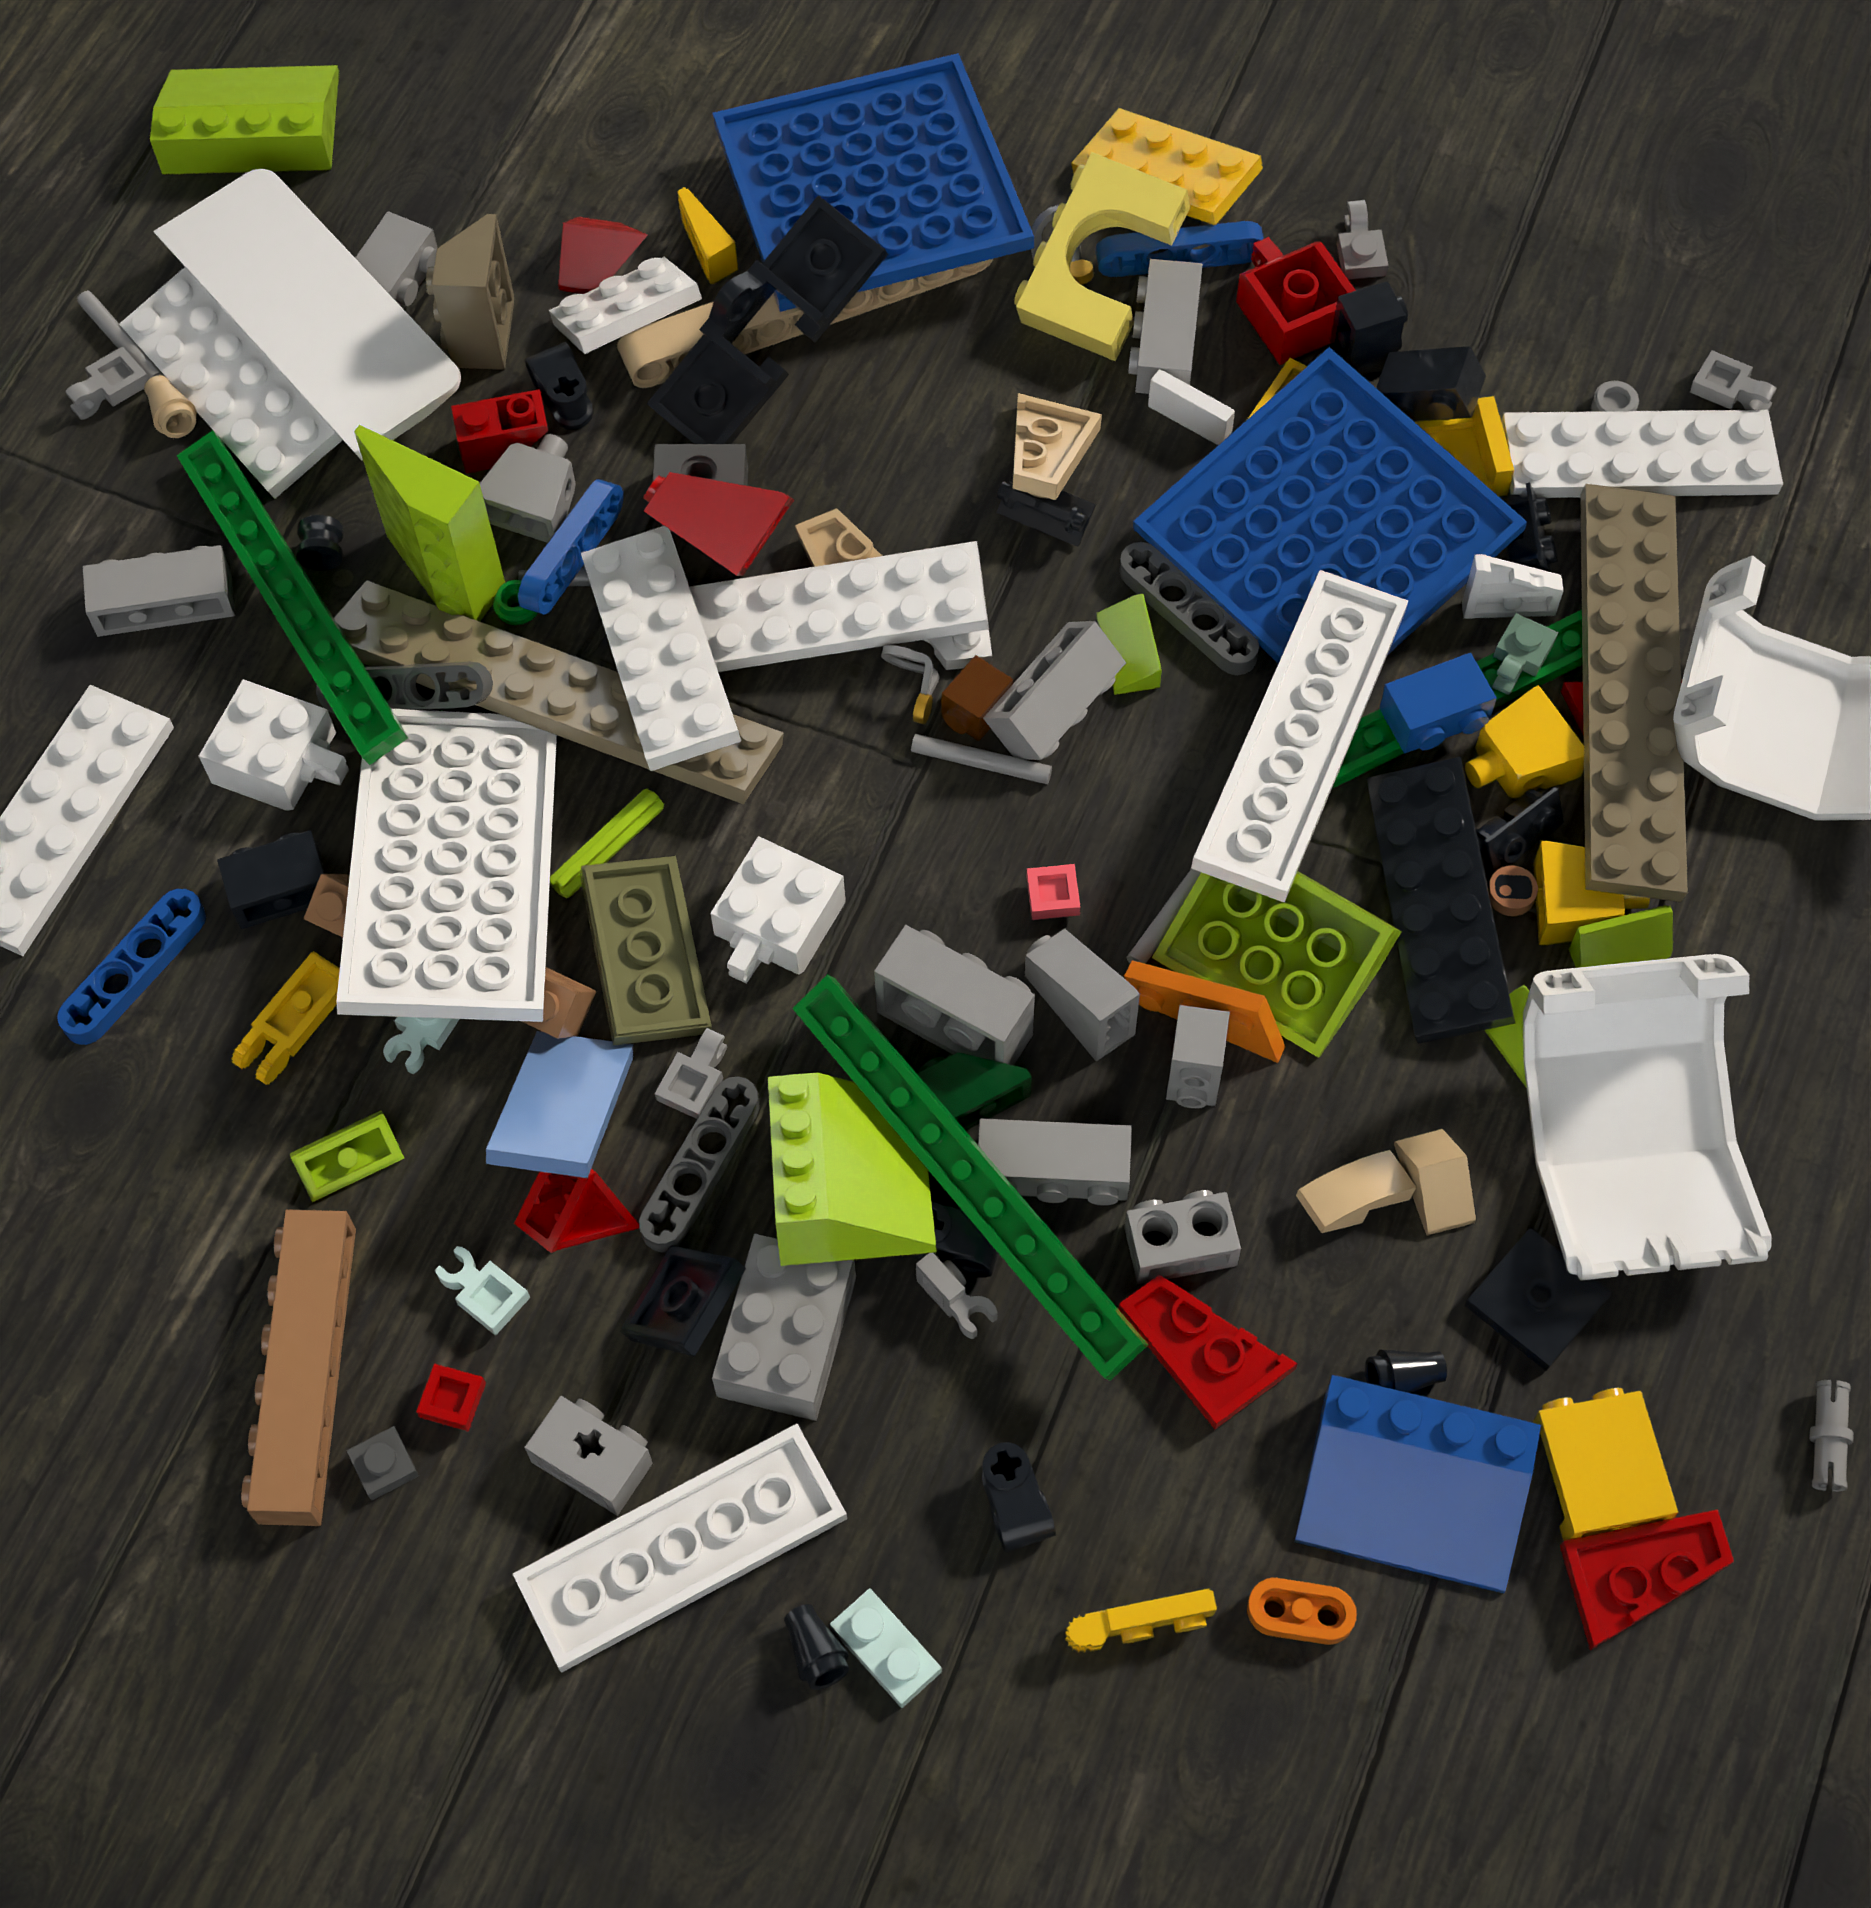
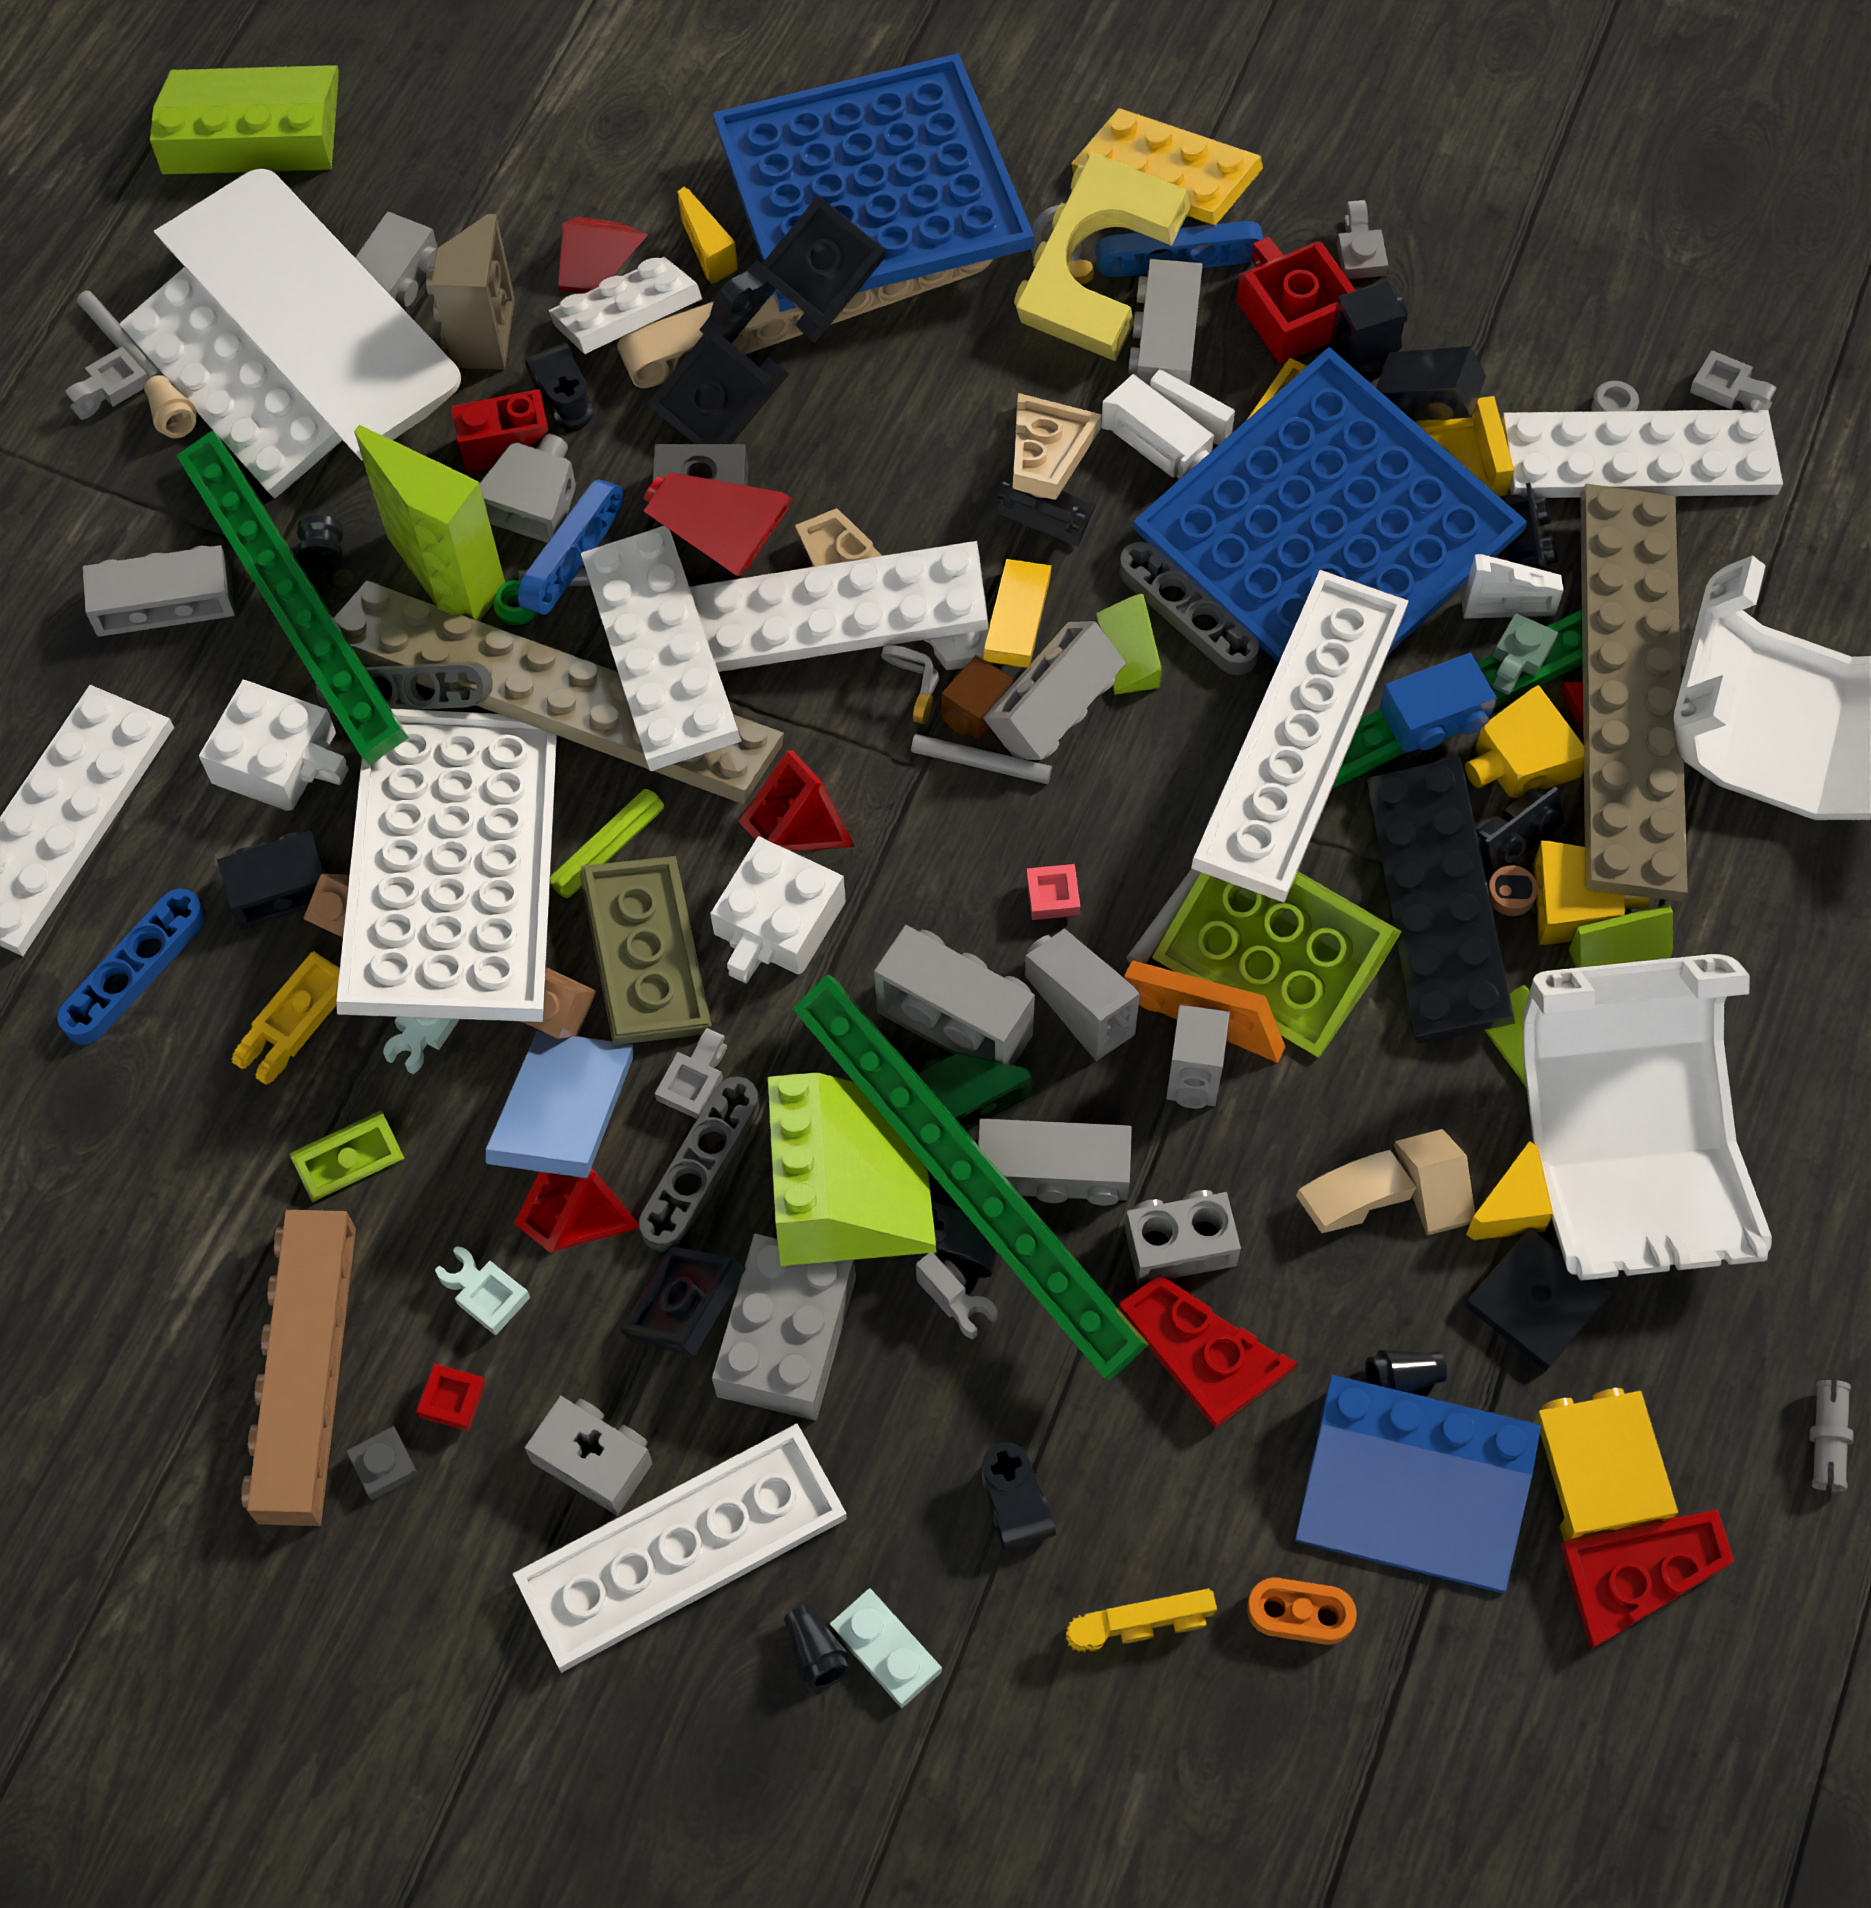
(795, 810): none -> red slope
(1017, 613): none -> yellow tile
(1156, 427): none -> white window
(1516, 1202): none -> yellow slope

